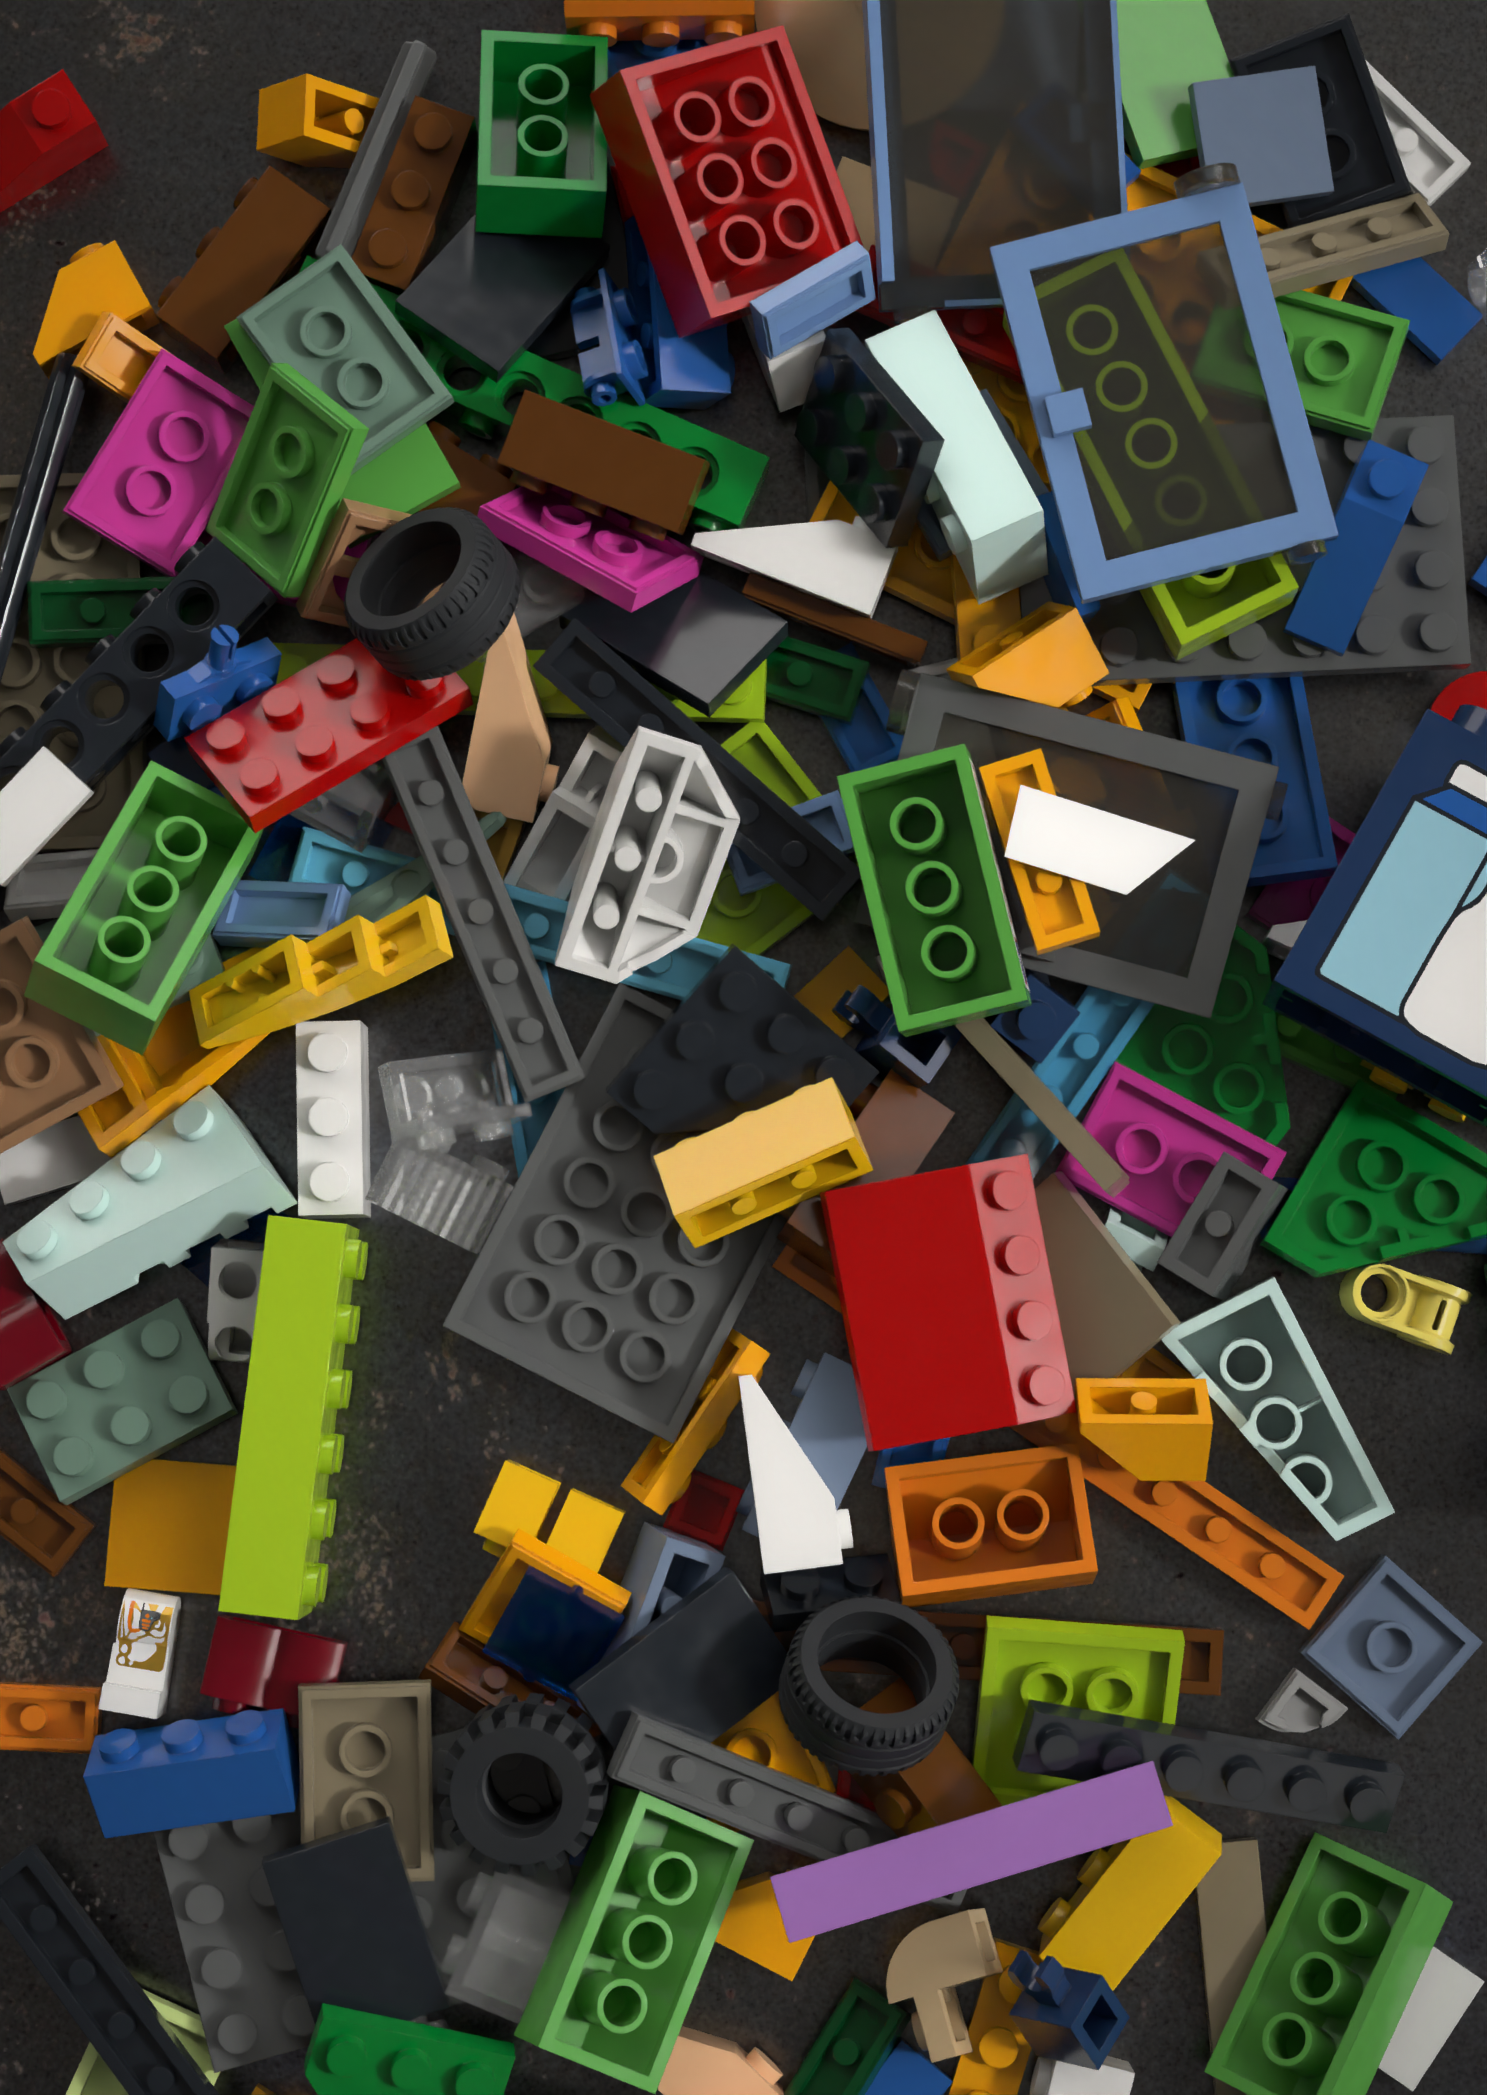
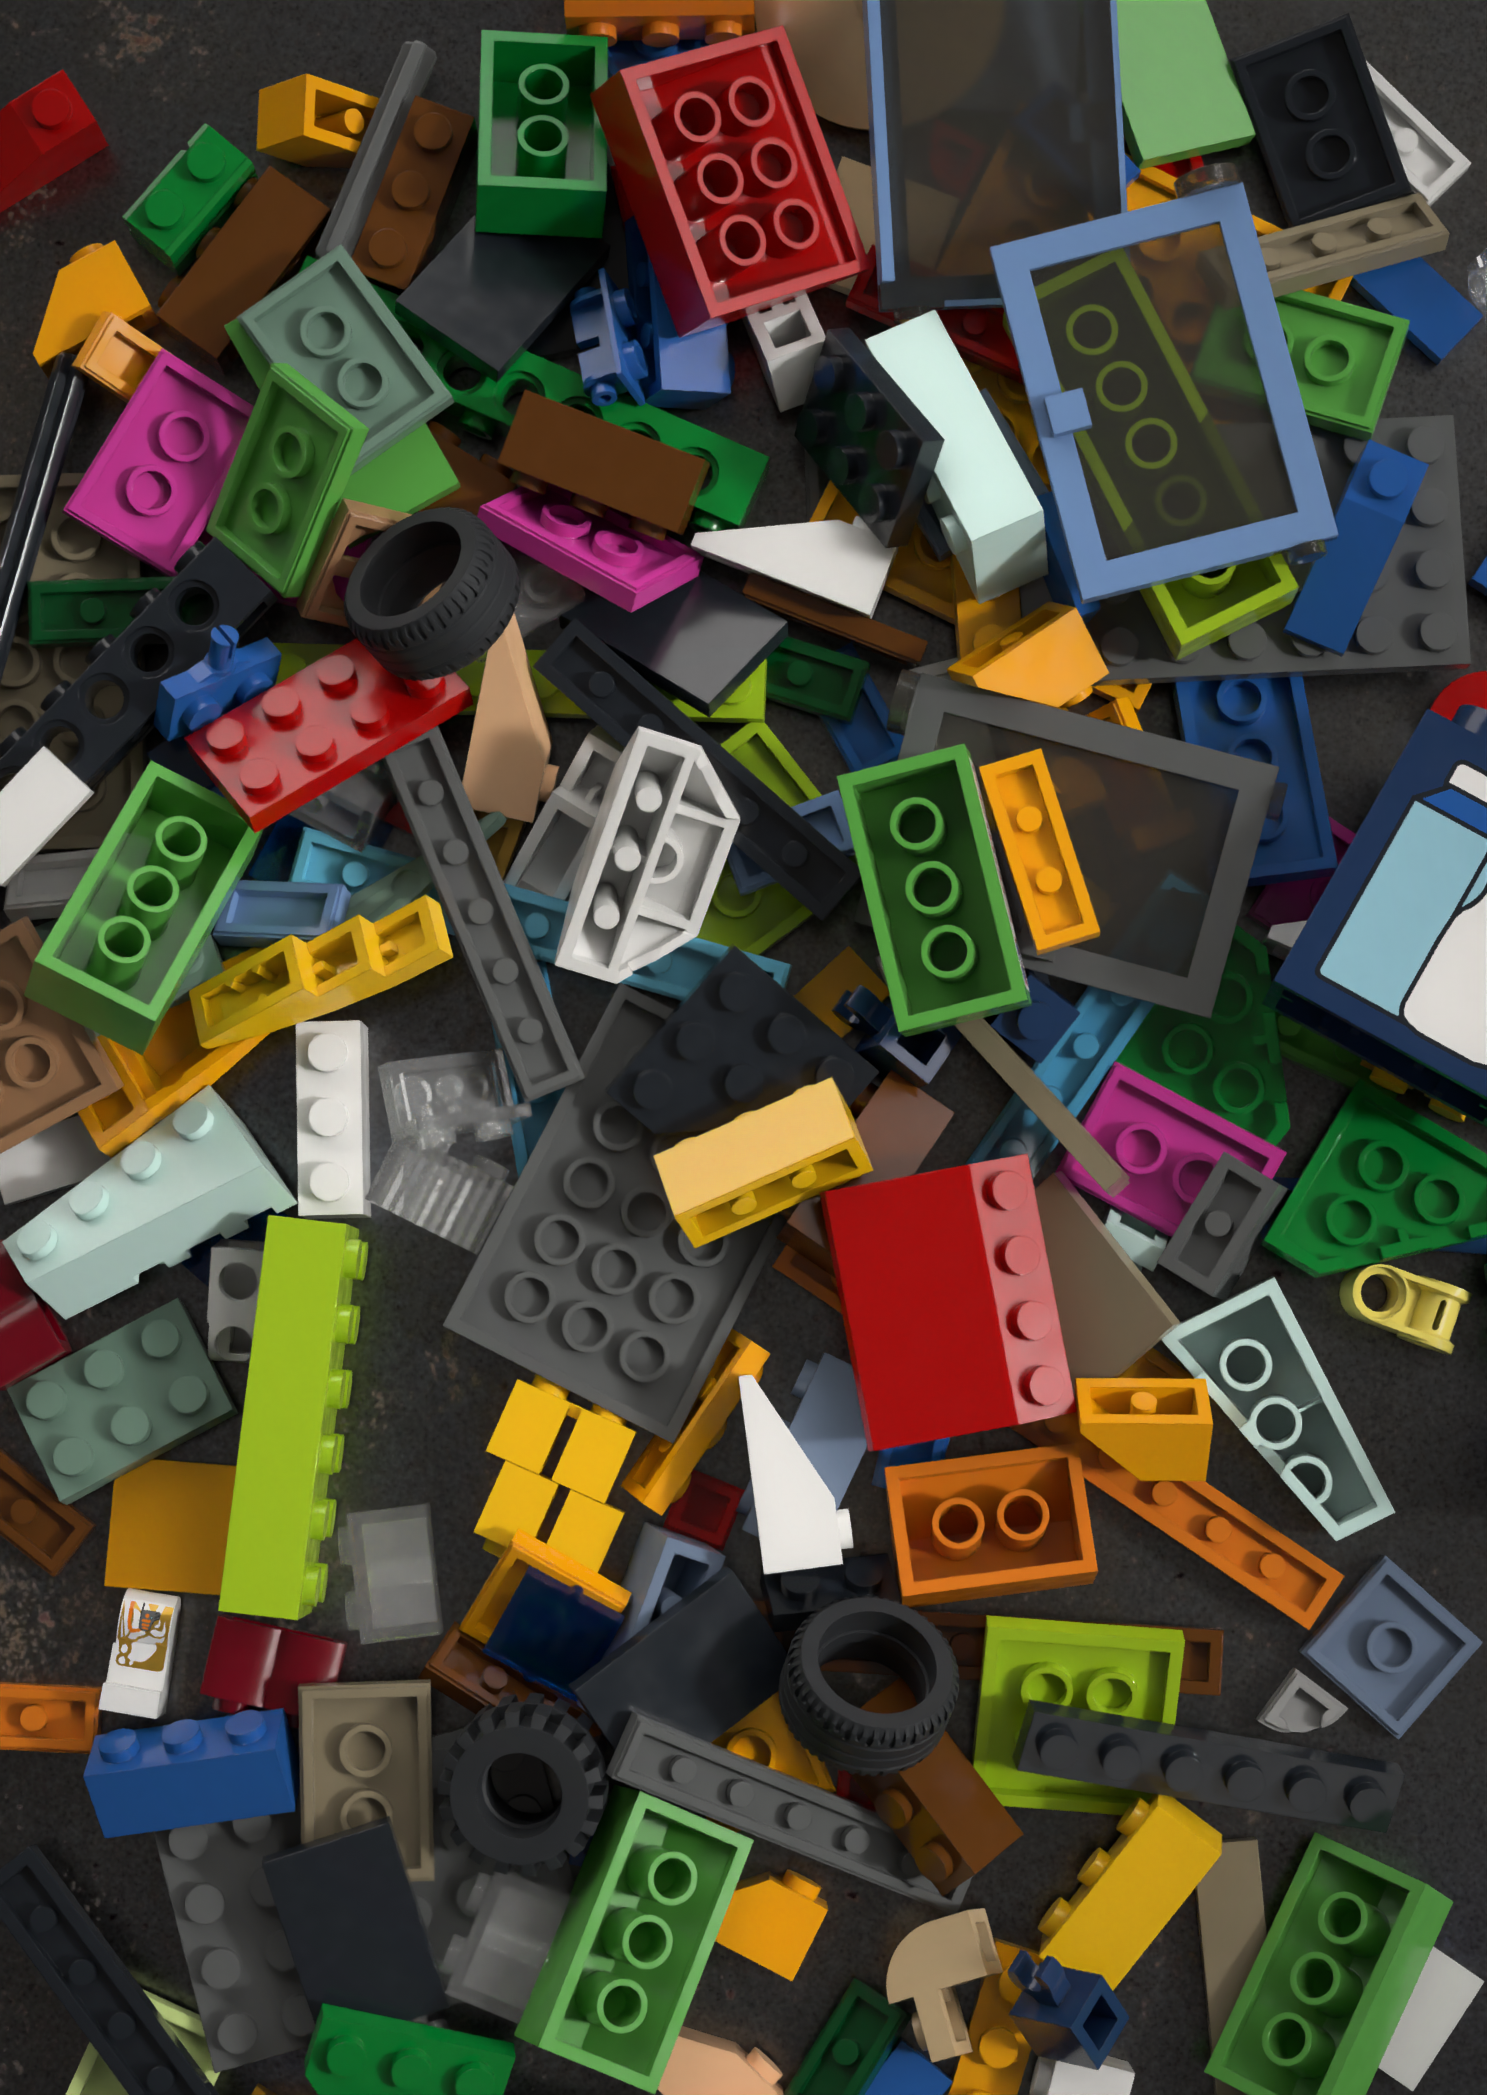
(189, 199): none -> green brick
(392, 1573): none -> clear brick
(532, 1427): none -> yellow piece
(813, 300): medium blue tile -> none
(970, 1851): medium lavender tile -> none
(1087, 842): white sticker -> none
(1267, 129): sand blue tile -> none

